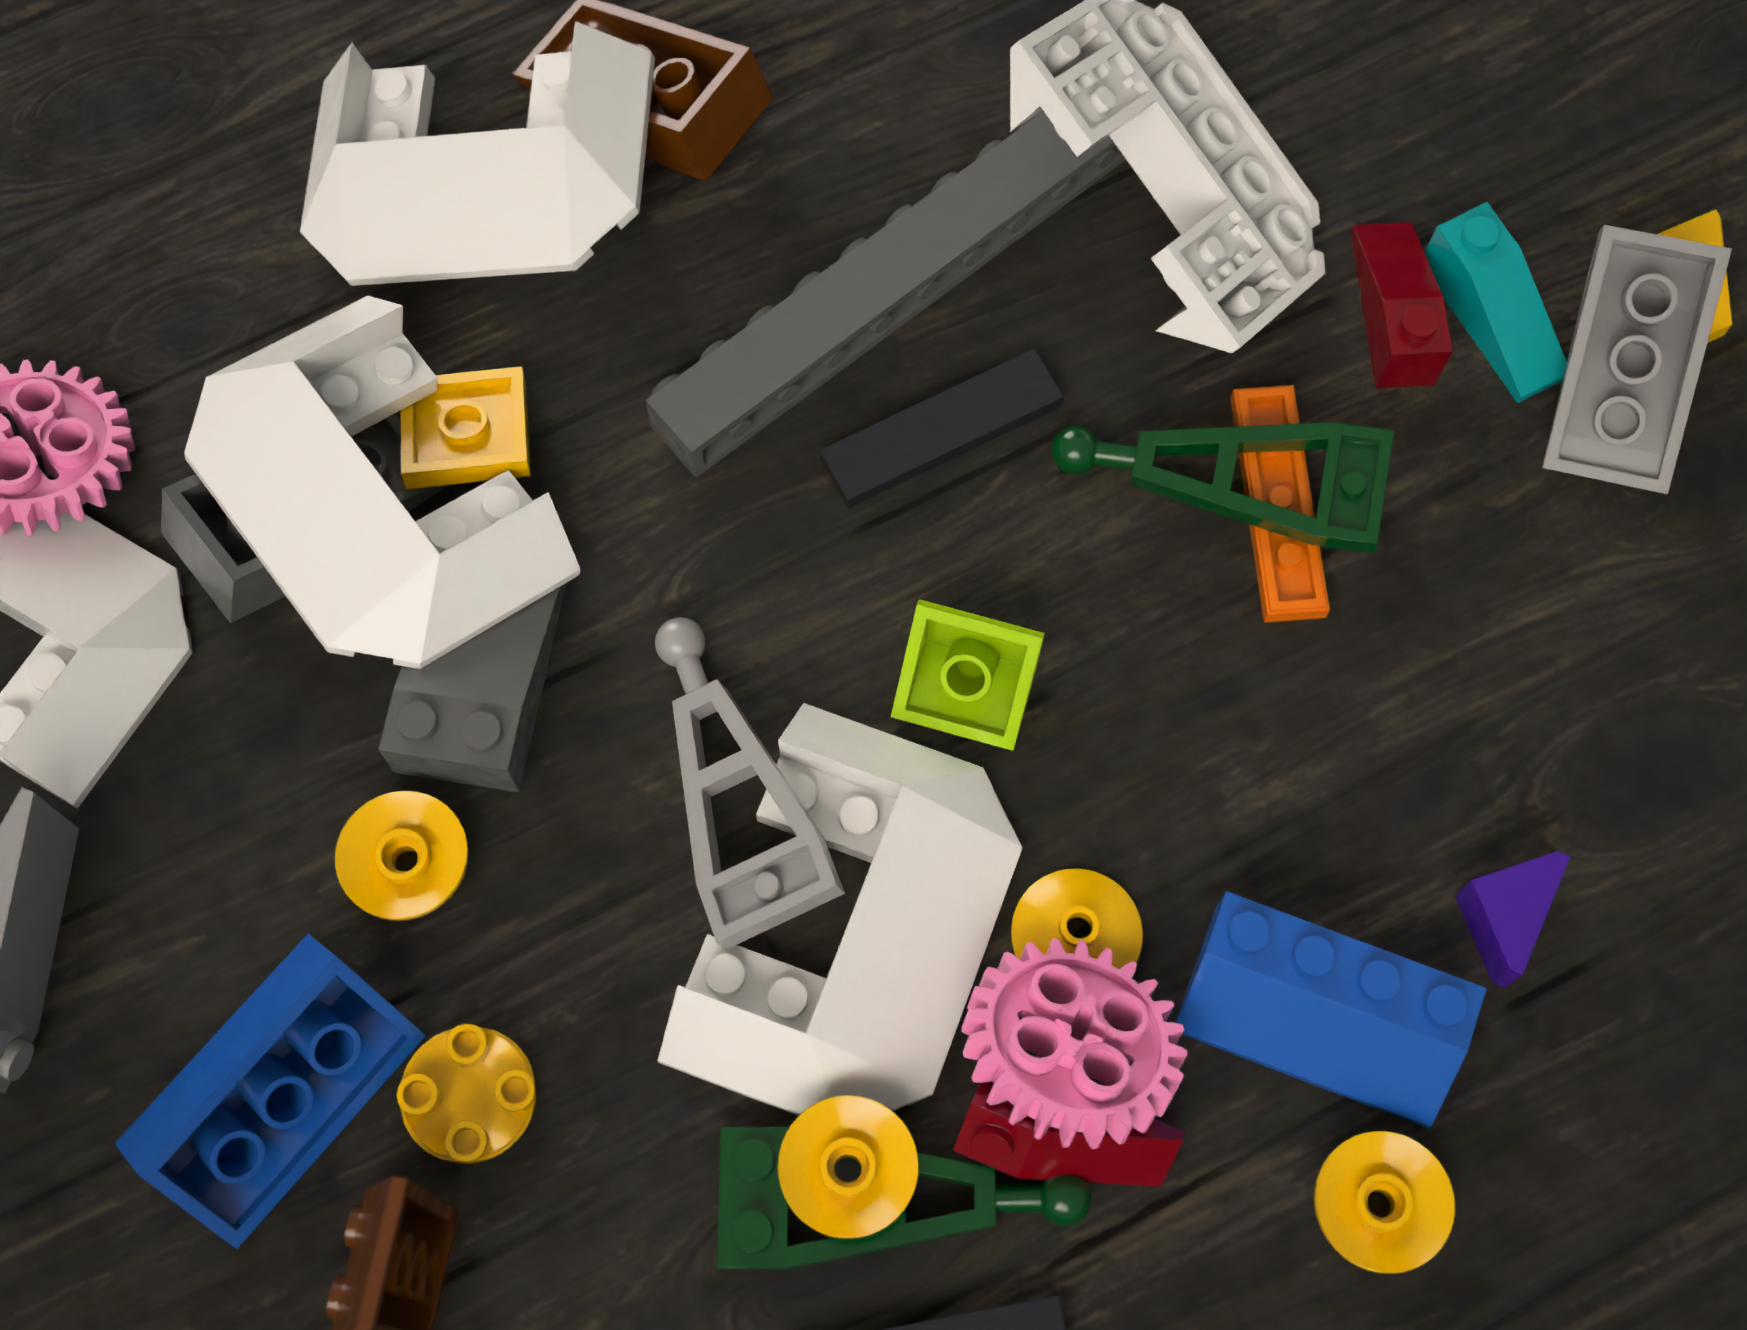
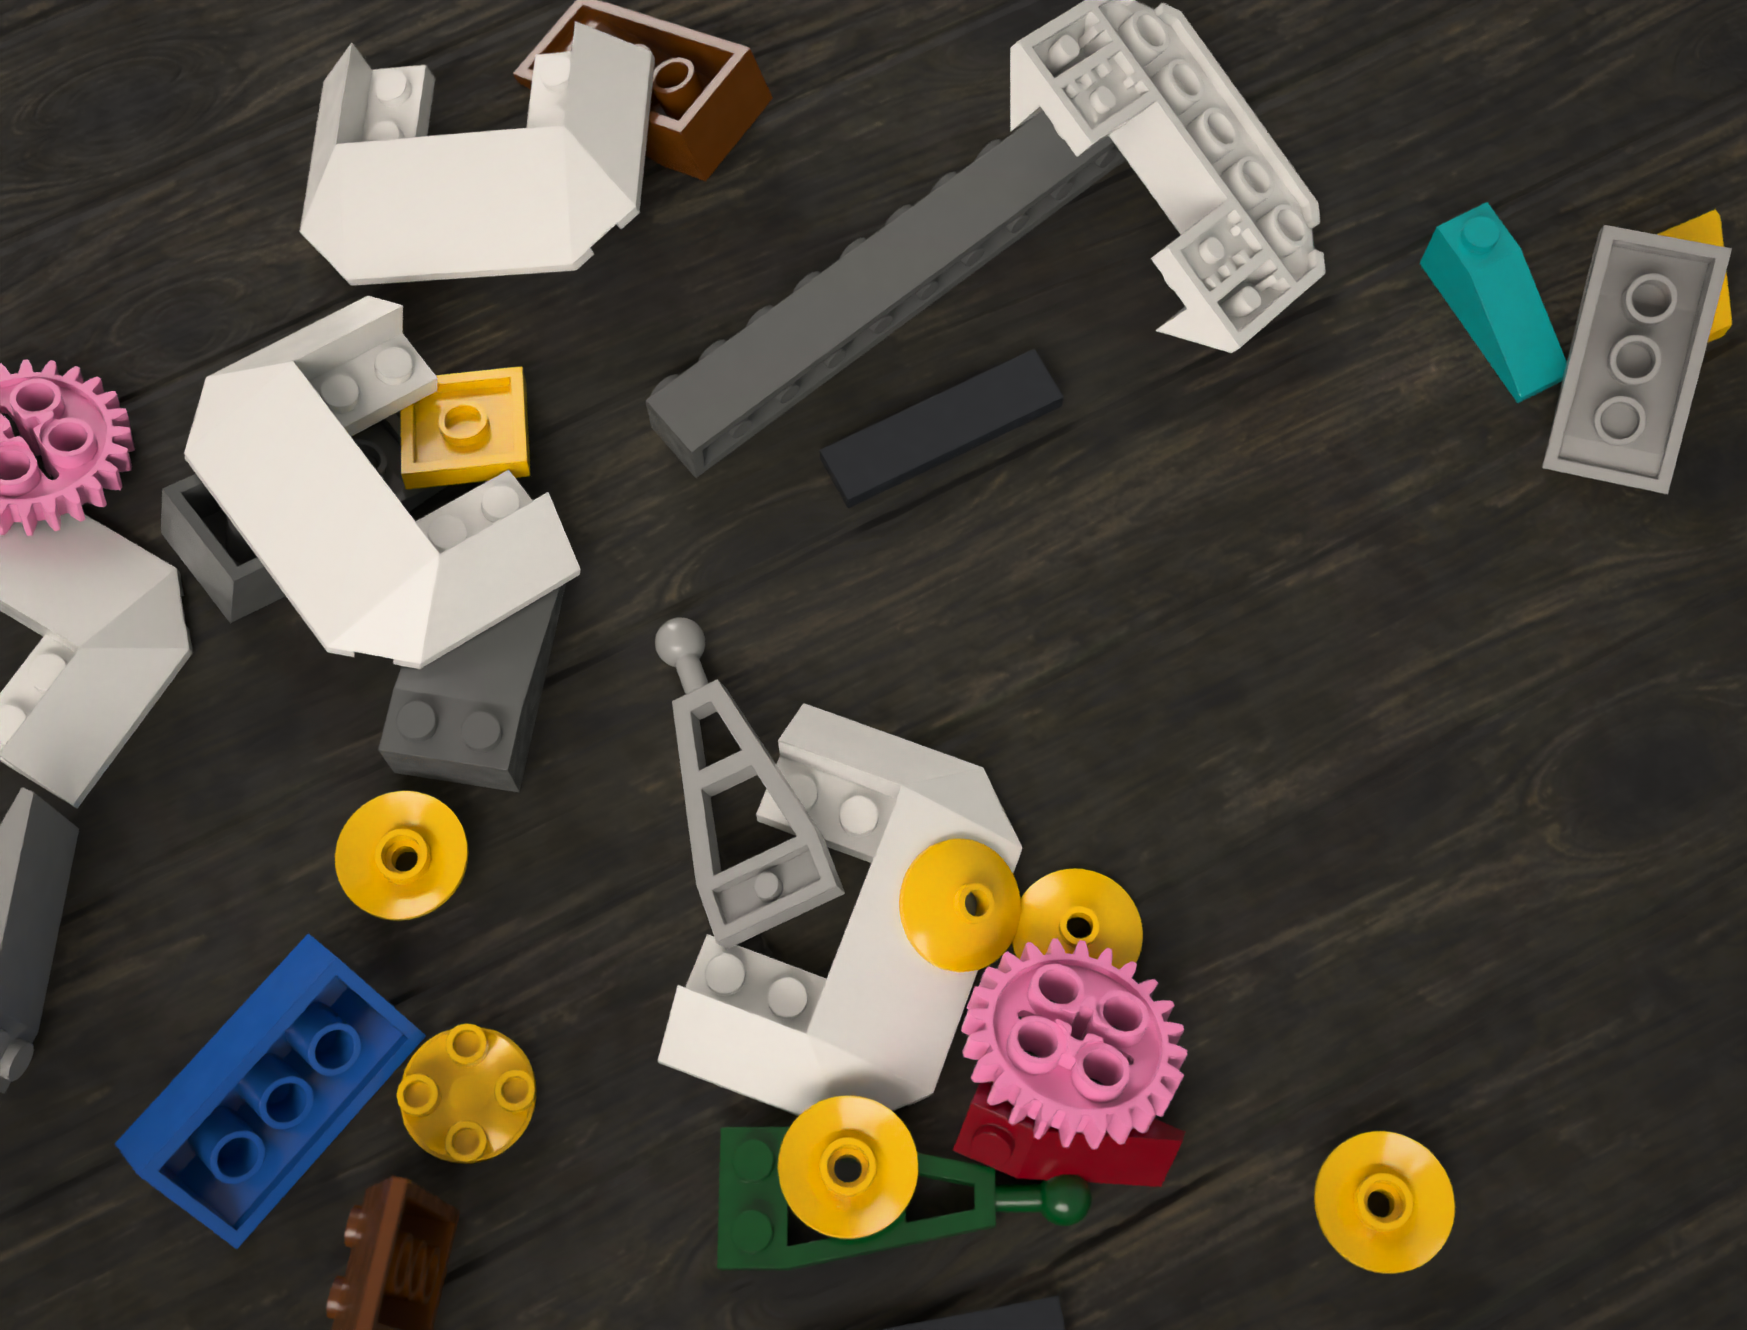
(936, 912): none -> yellow dish
(967, 674): lime slope -> none
(1286, 569): orange tile -> none
(1329, 1009): blue slope -> none
(1350, 486): dark green plate -> none
(1400, 306): dark red slope -> none
(1509, 911): dark purple slope -> none

